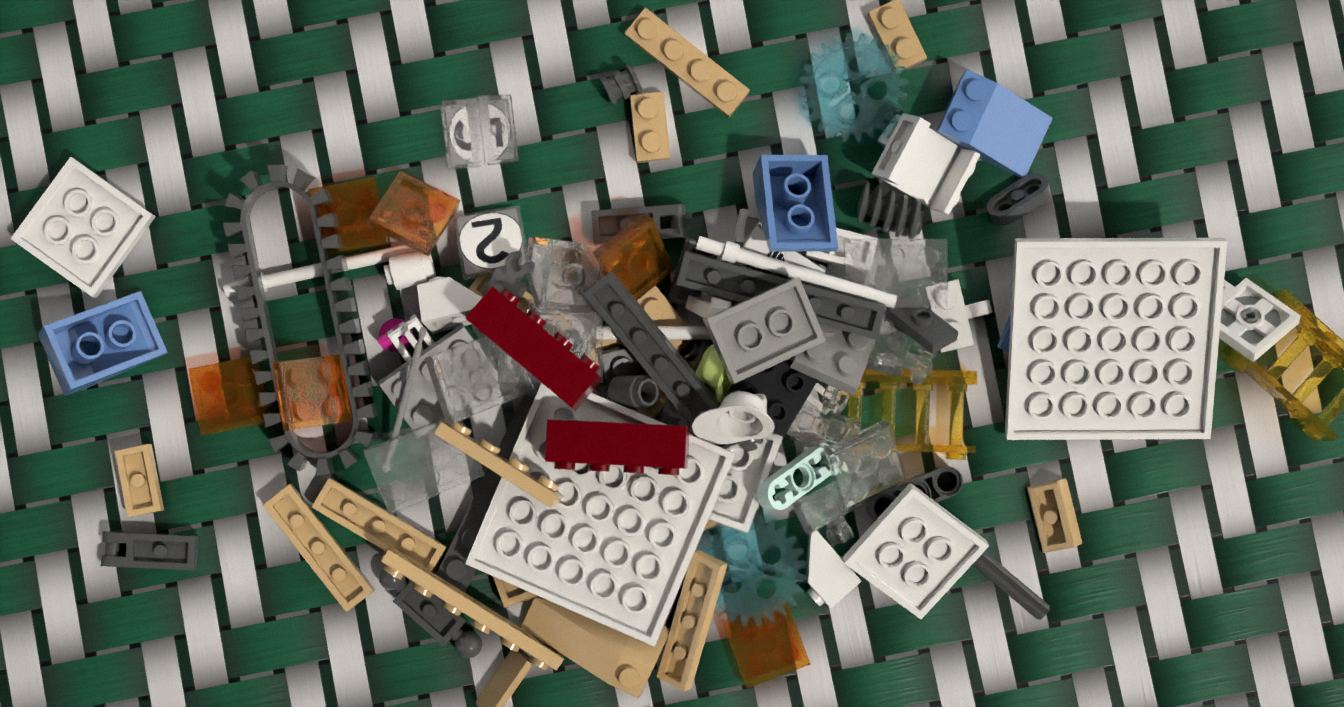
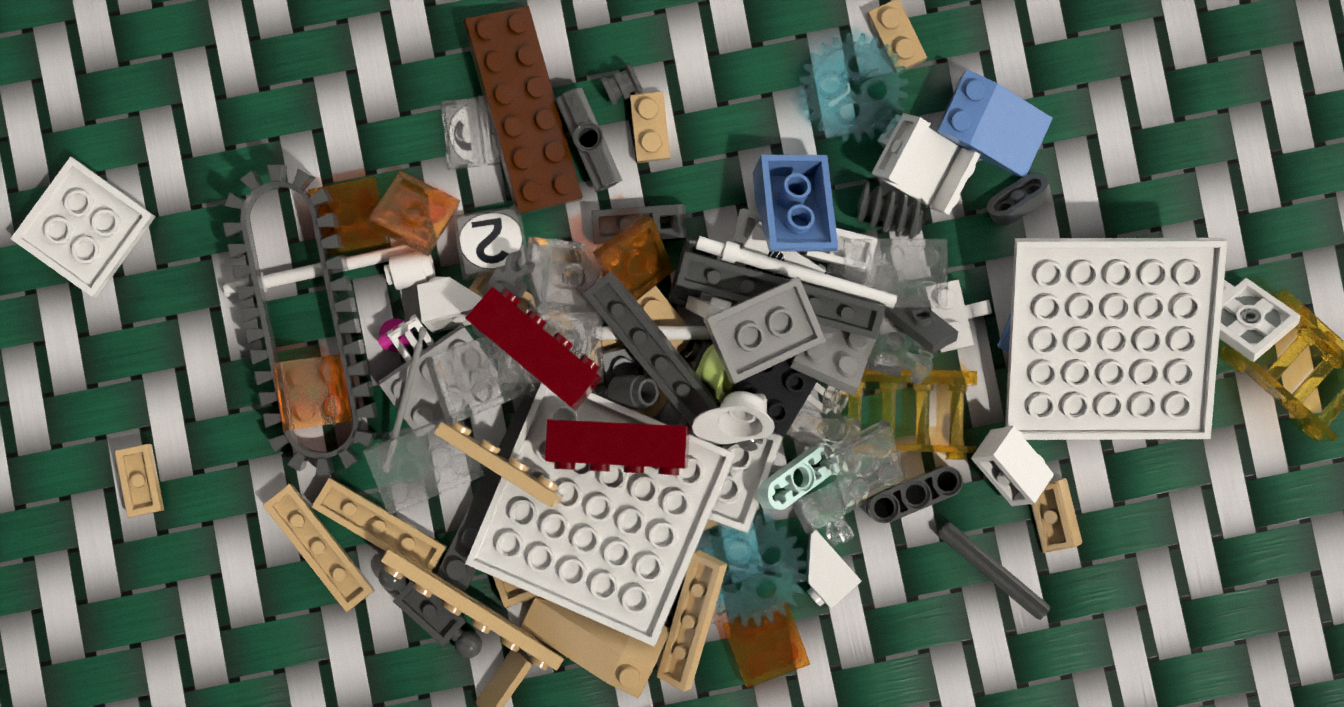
(101, 342): medium blue slope -> none
(150, 550): dark grey plate -> none
(227, 396): clear orange plate -> none
(522, 110): none -> reddish brown plate
(581, 120): none -> dark grey piece
(687, 62): tan plate -> none
(915, 551): white plate -> none
(1012, 466): none -> white brick

